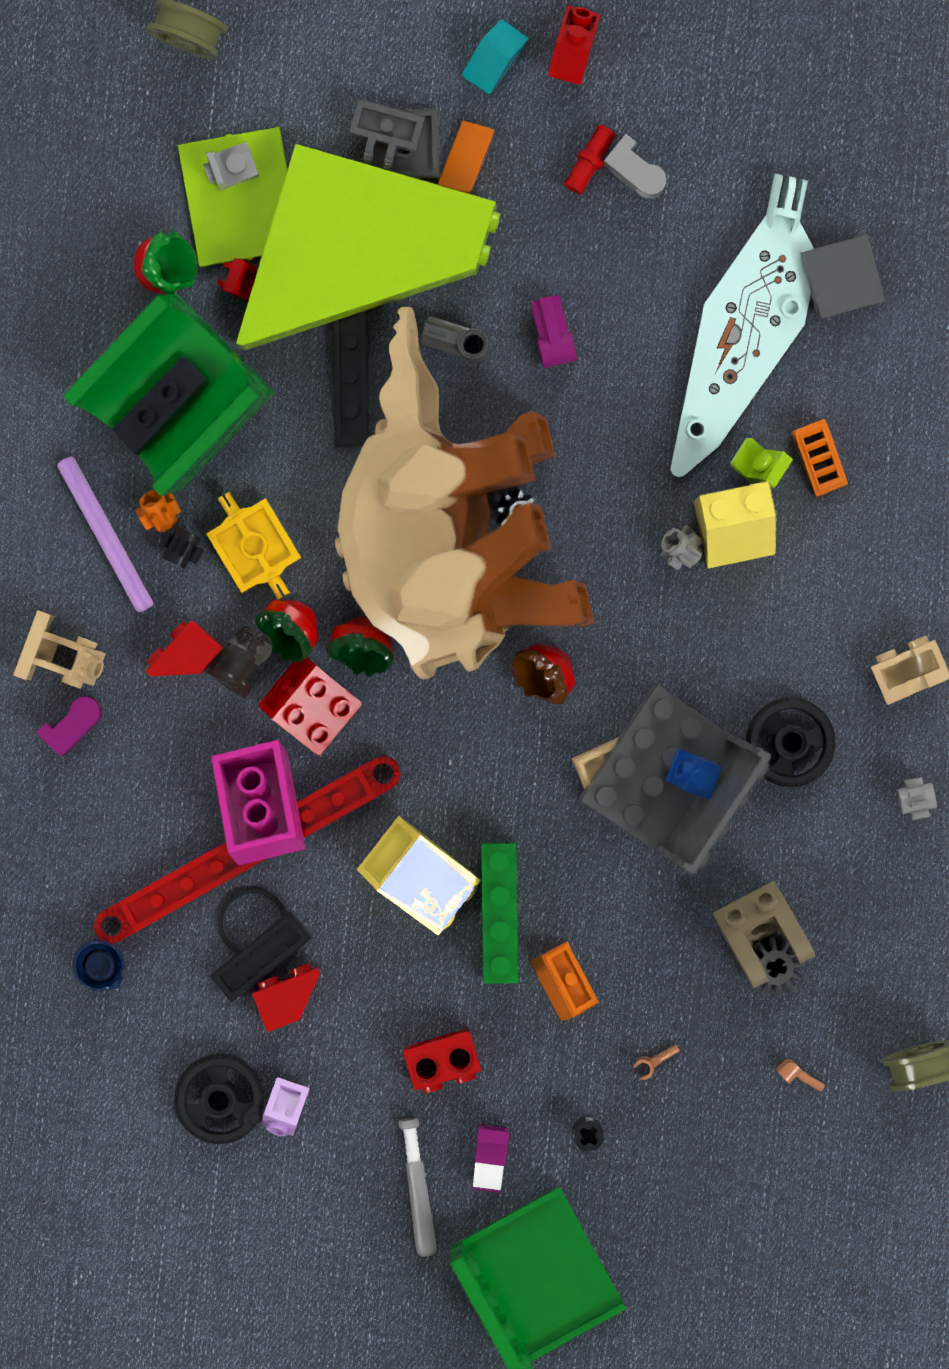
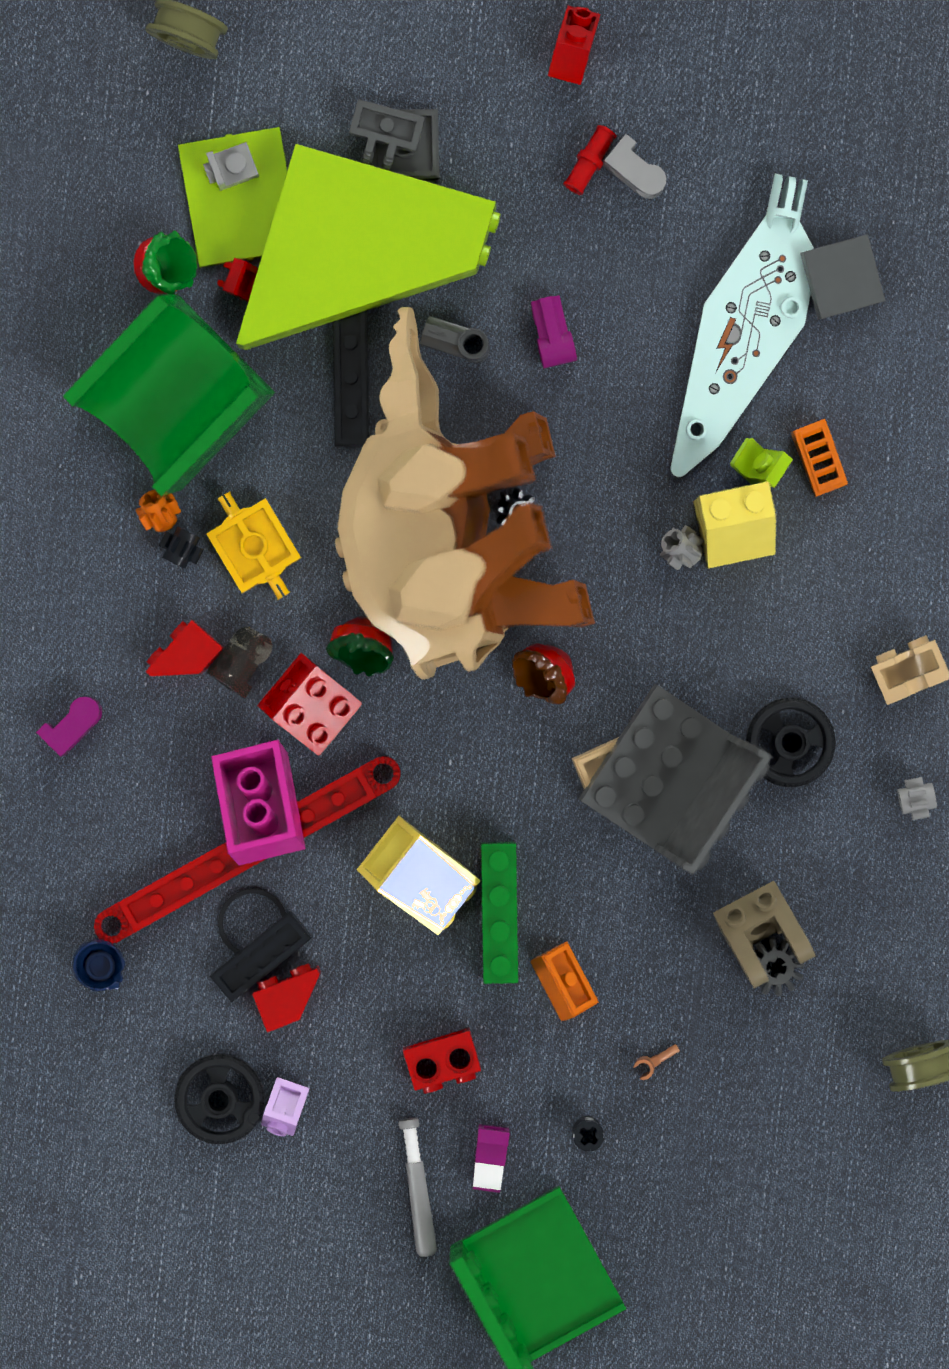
(41, 650): tan tile -> none
(105, 534): lavender axle -> none
(160, 405): black plate -> none
(290, 627): dark green hair -> none
(466, 157): orange slope -> none
(494, 56): teal slope -> none
(693, 774): blue brick -> none
(790, 1070): nougat hand -> none

